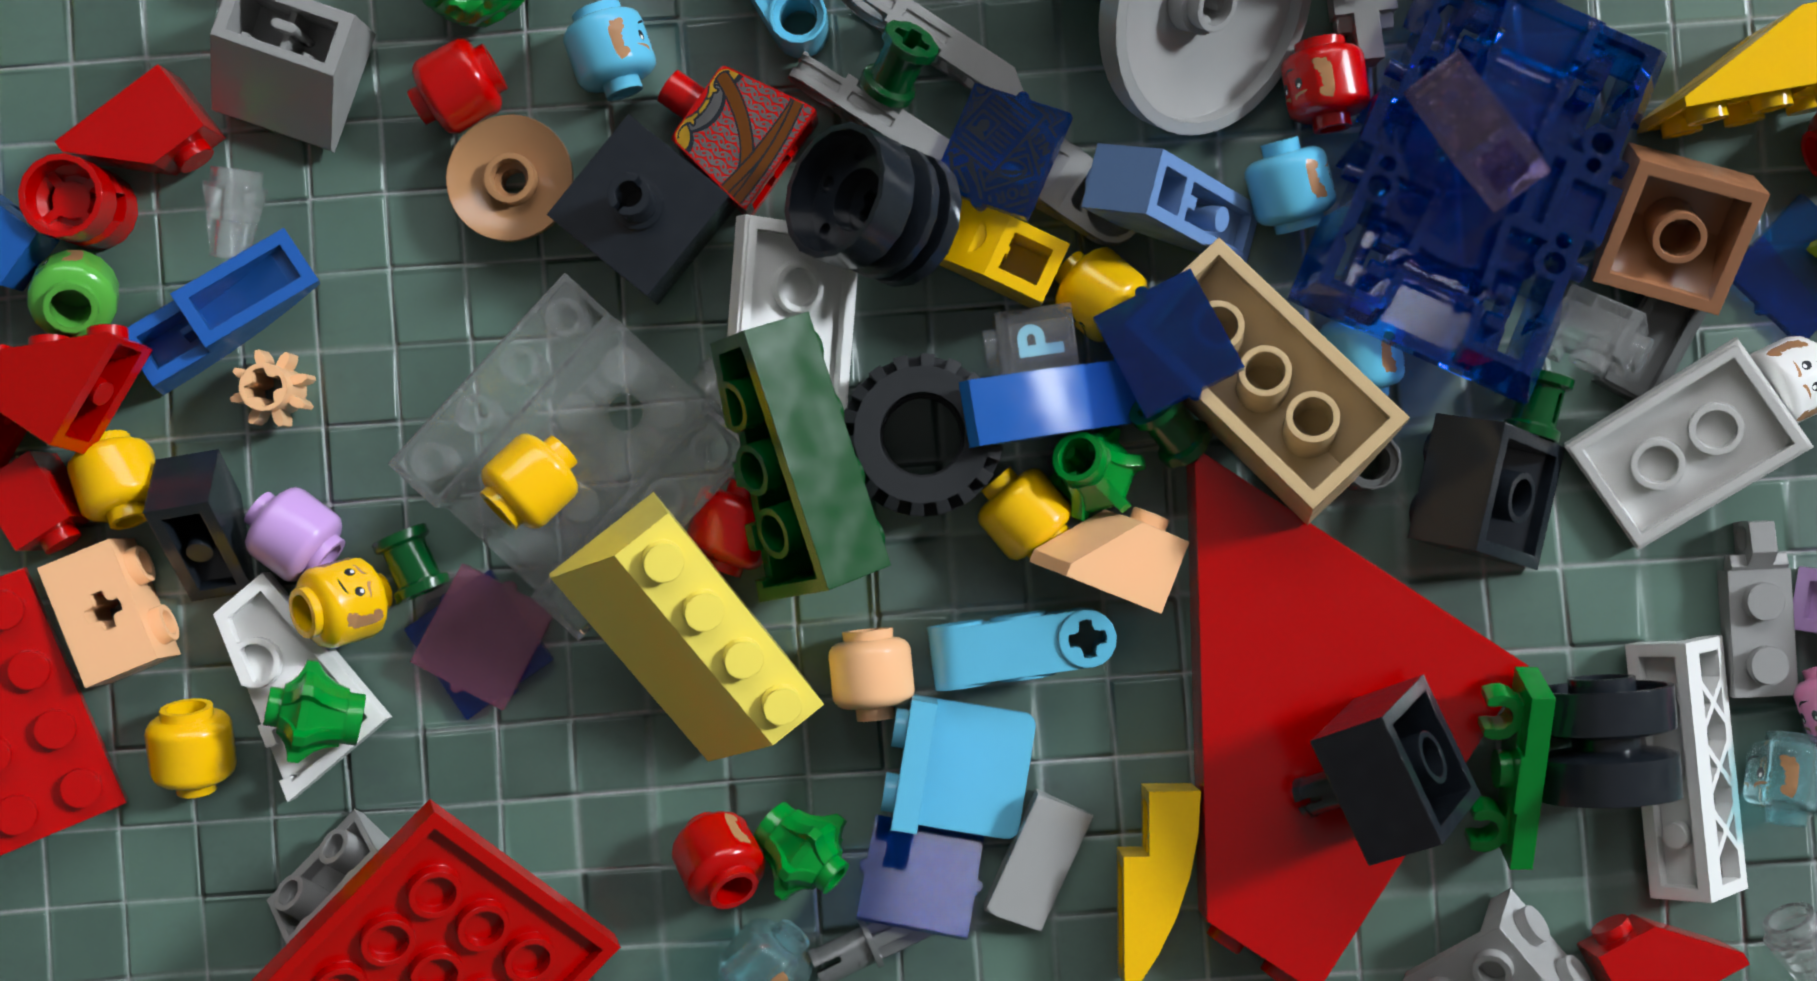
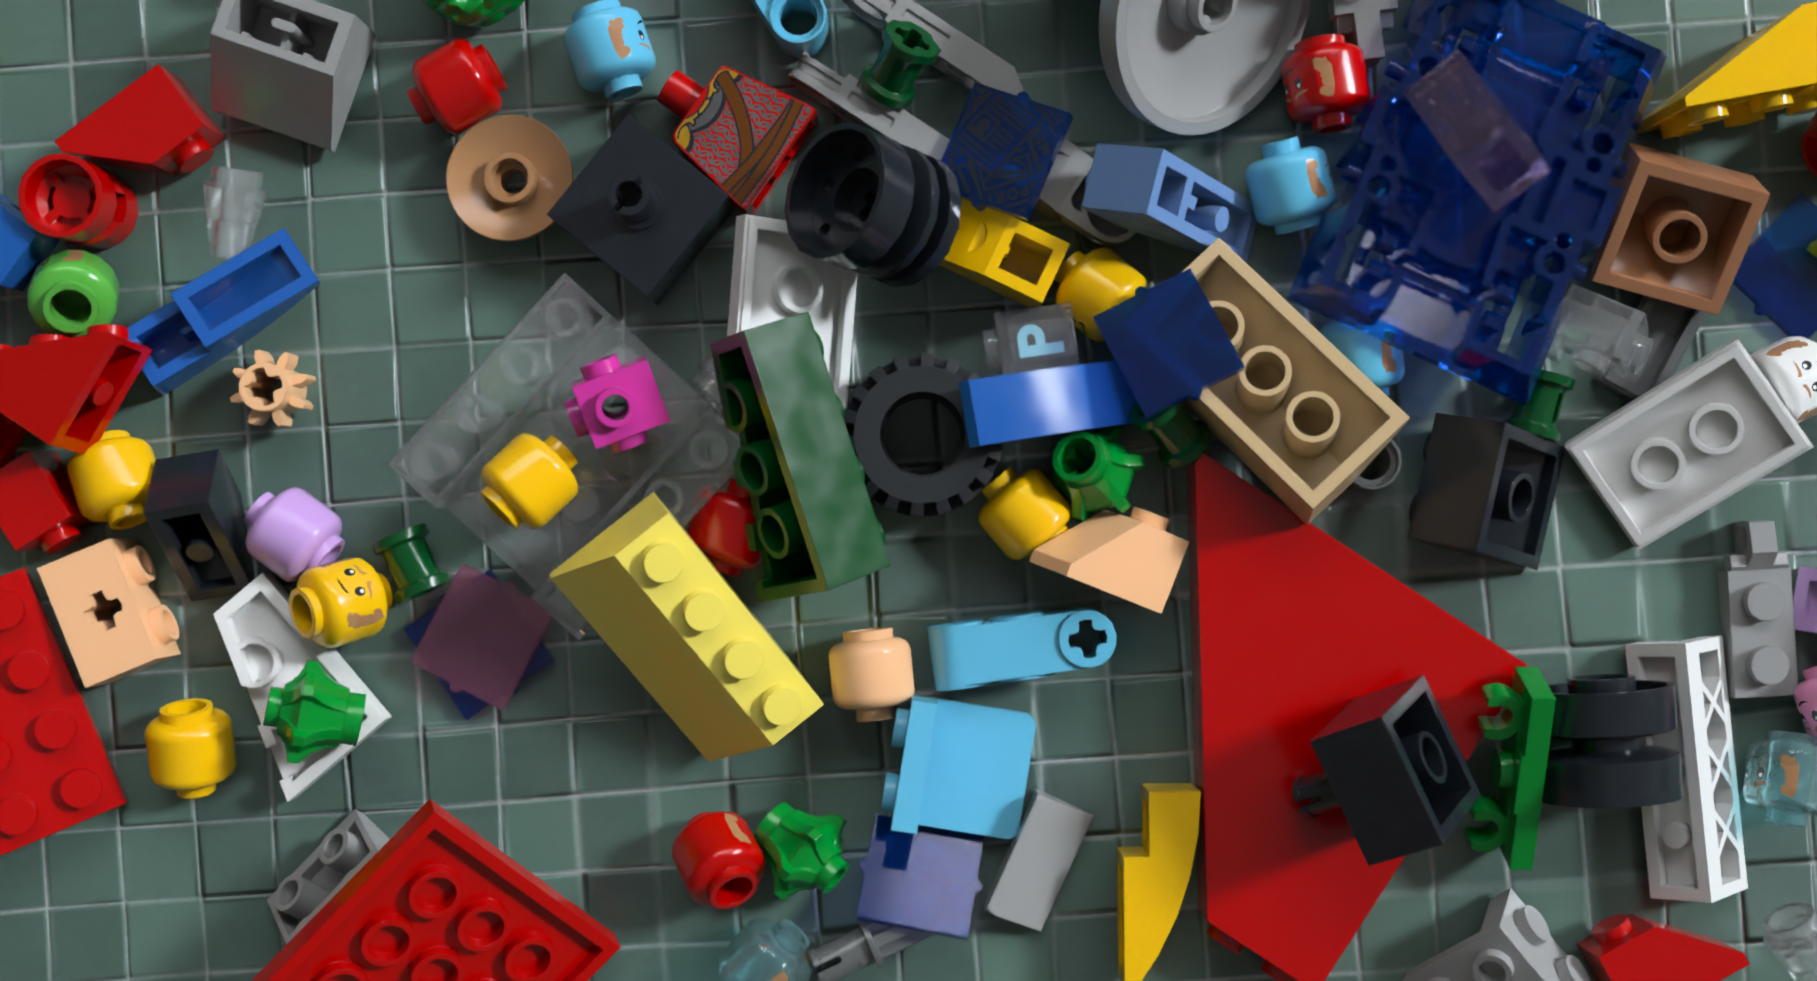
(625, 427): none -> dark pink brick

